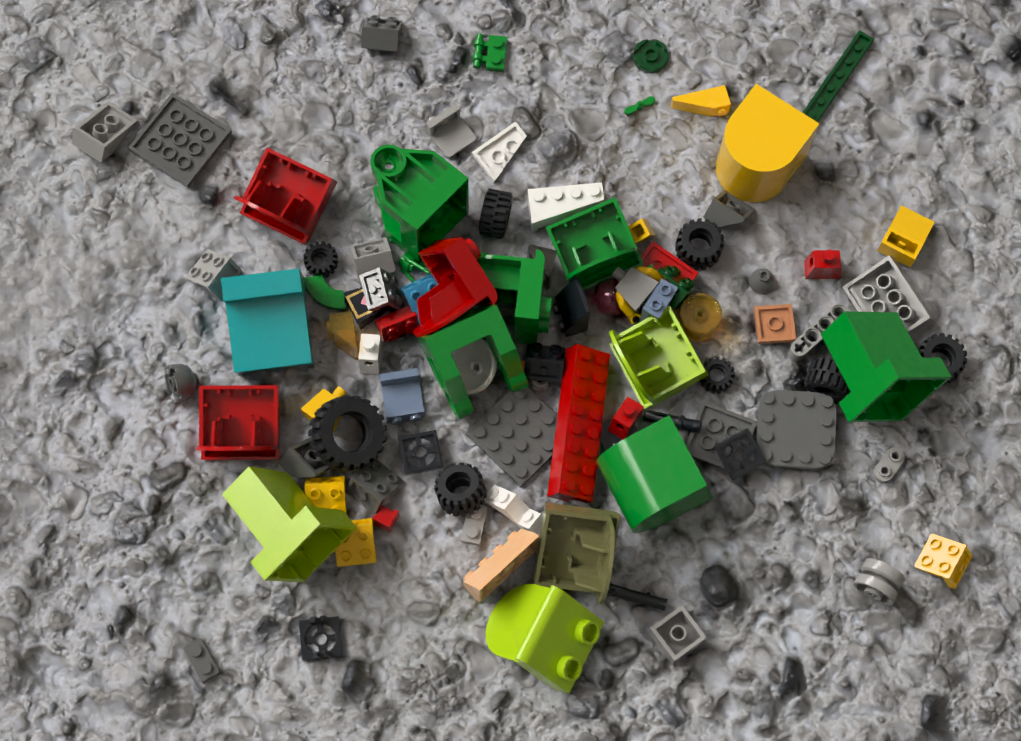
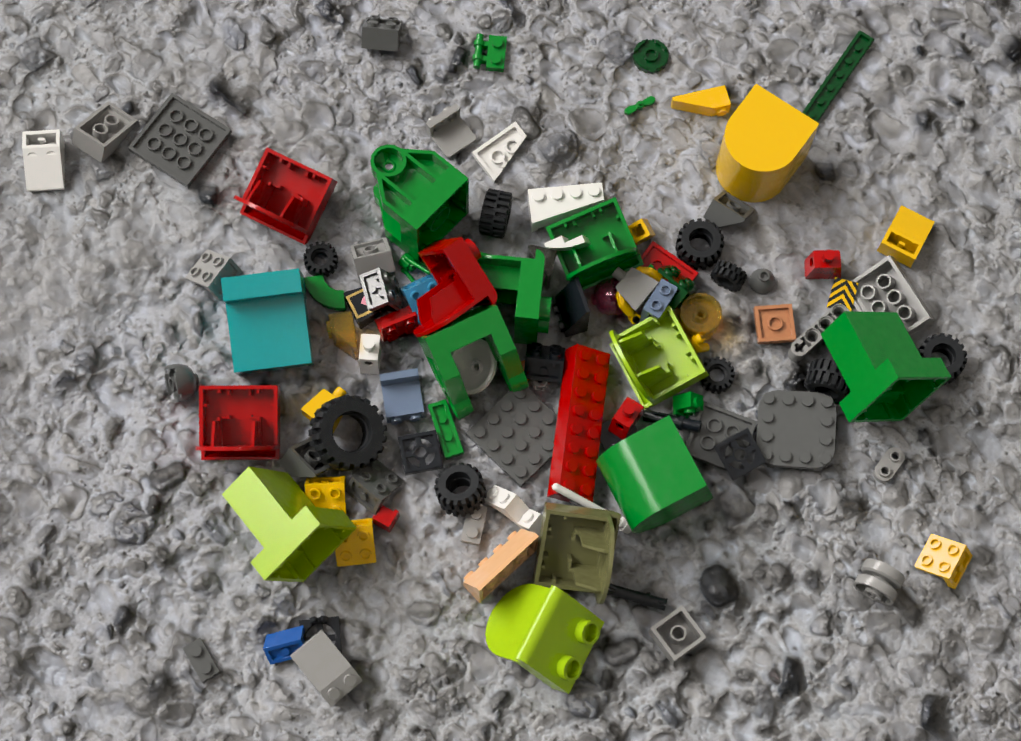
(44, 160): none -> white slope
(282, 644): none -> blue panel
(326, 668): none -> light grey slope
(445, 429): none -> green plate
(563, 244): none -> white slope
(623, 525): none -> white piece
(687, 404): none -> green brick
(698, 344): none -> yellow arm
(728, 275): none -> black tyre
(843, 293): none -> sticker

